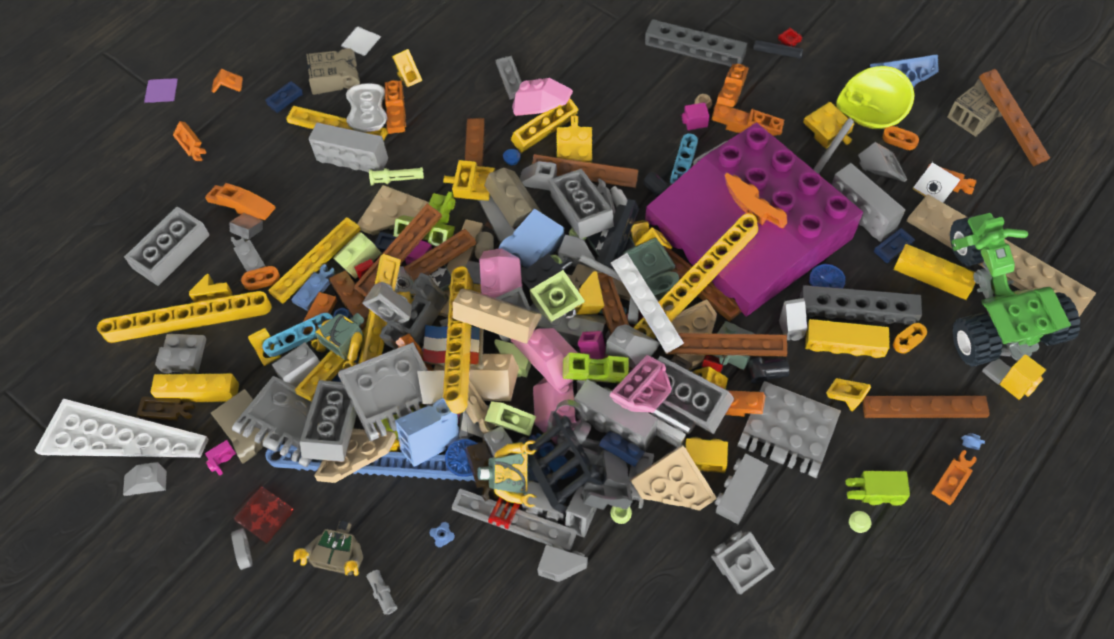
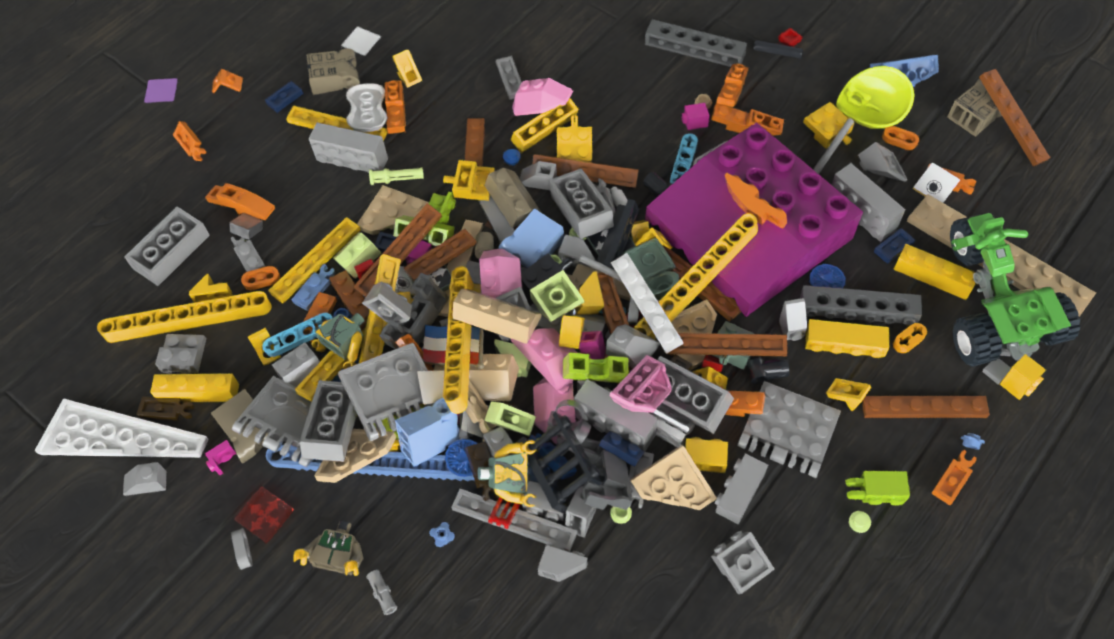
(571, 331): none -> yellow slope

